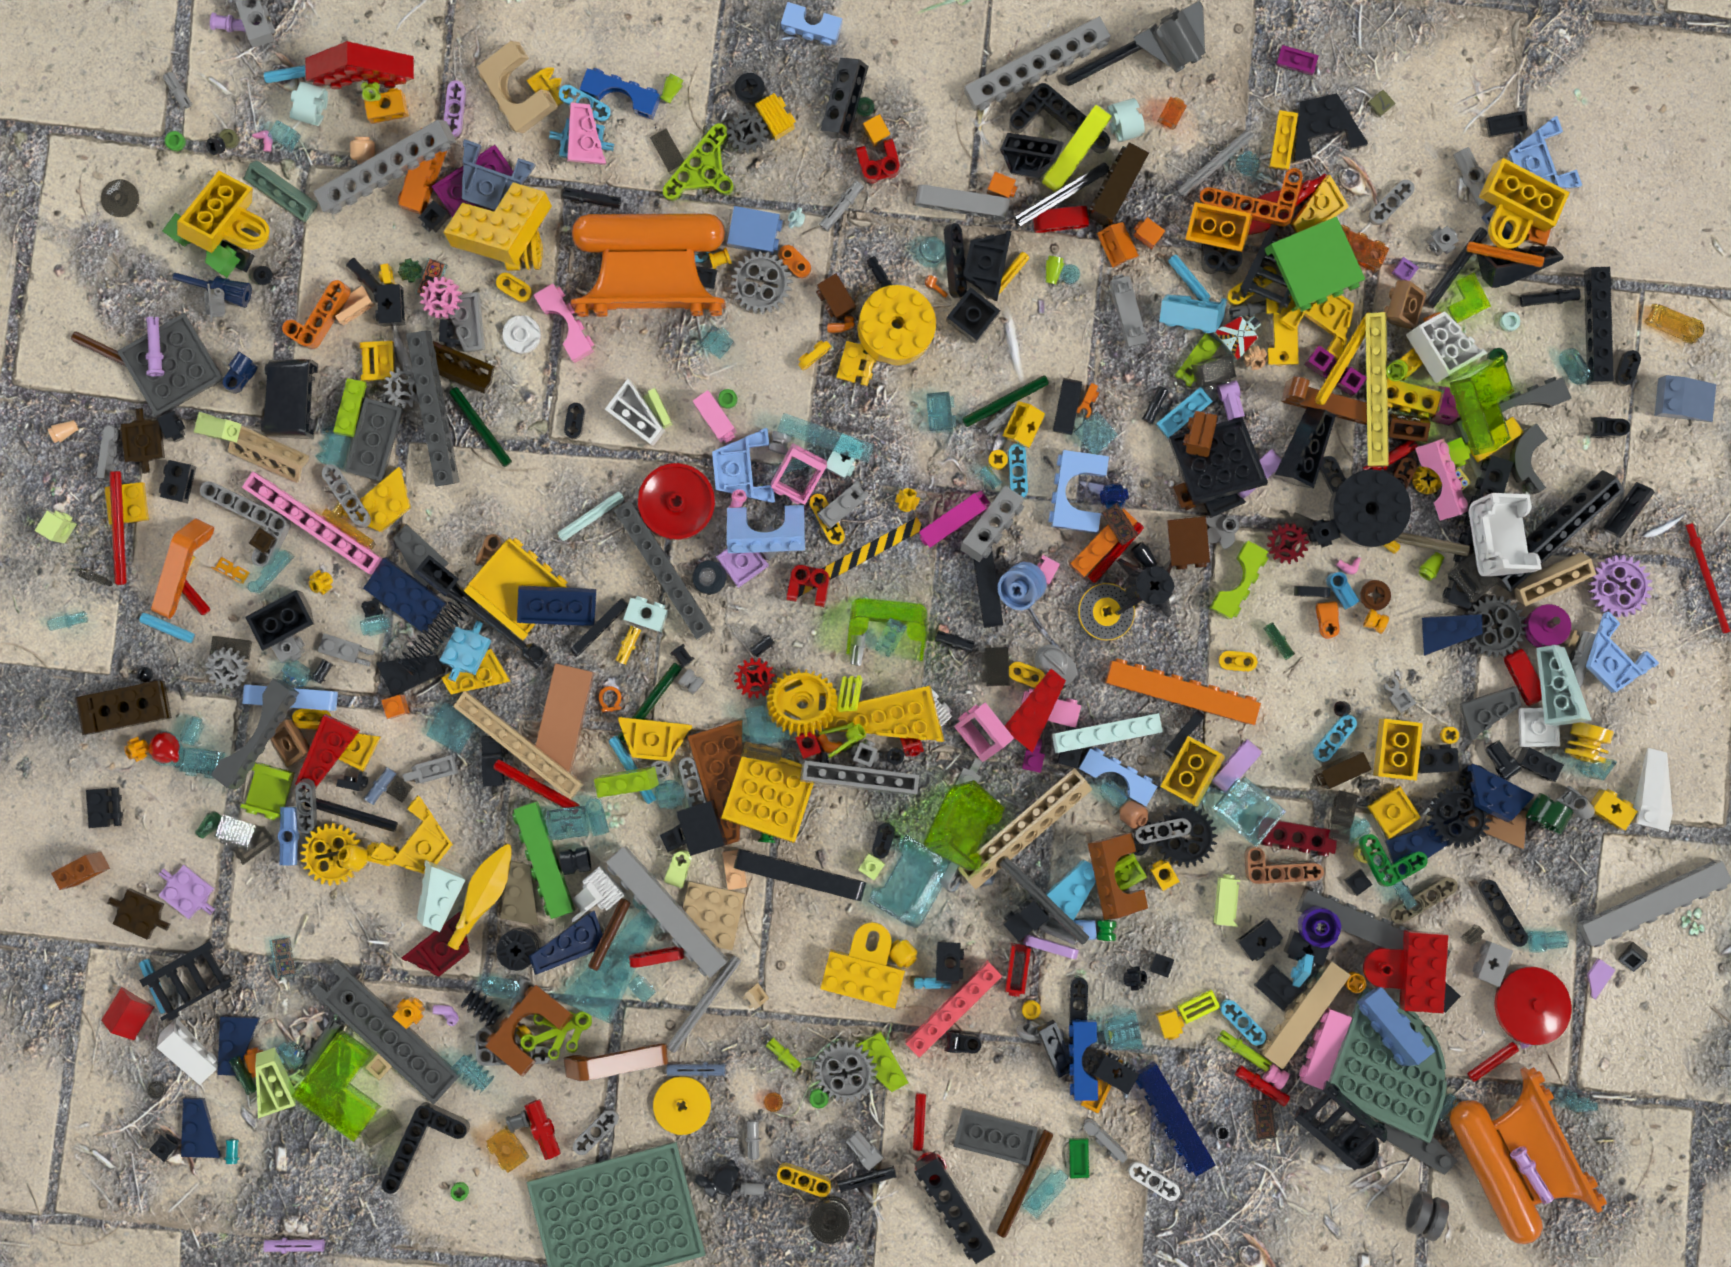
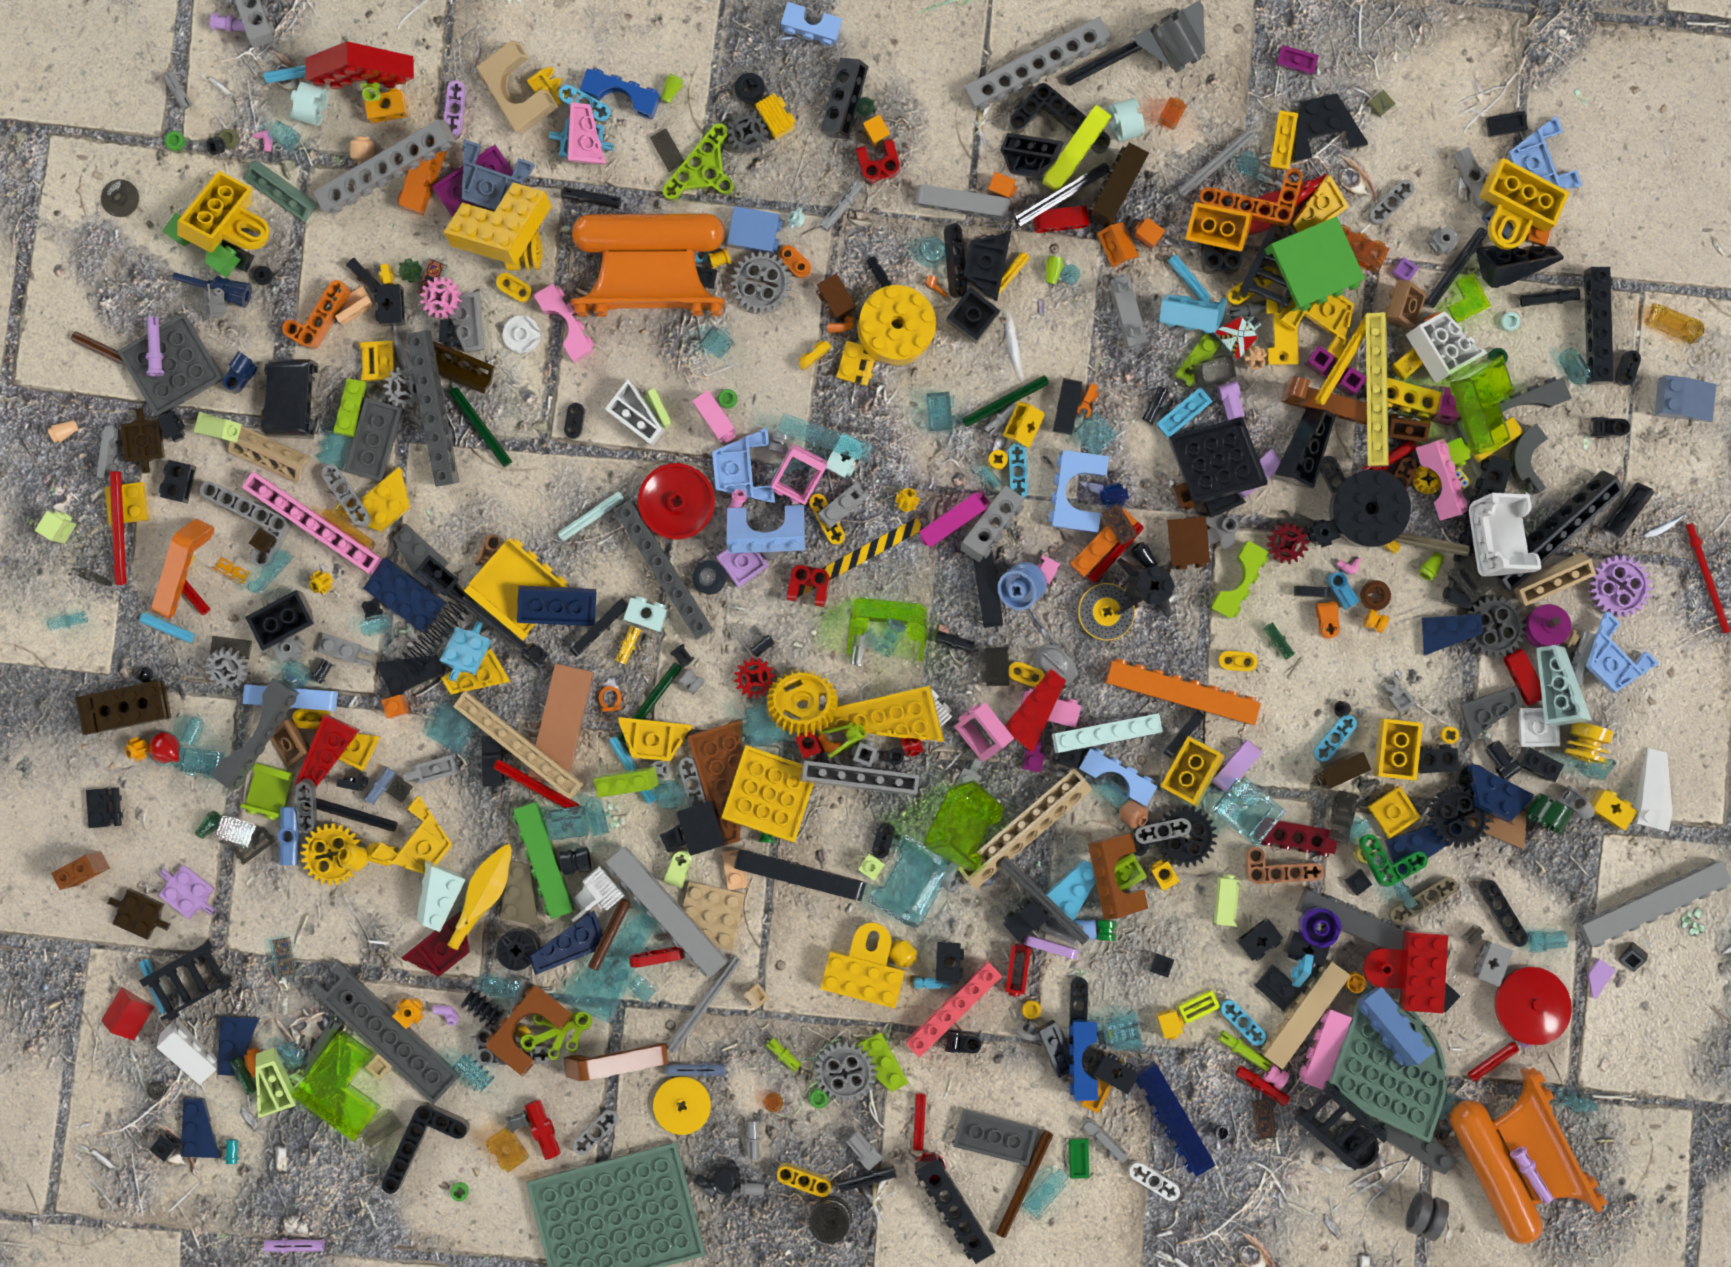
(431, 211): black brick -> none
(761, 752): clear smoke plate -> none
(843, 690): neon yellow tile -> none
(1135, 978): black gear -> none
(1201, 433): dark orange brick -> none
(1397, 370): lime wheel -> none
(1505, 254): orange axle -> none

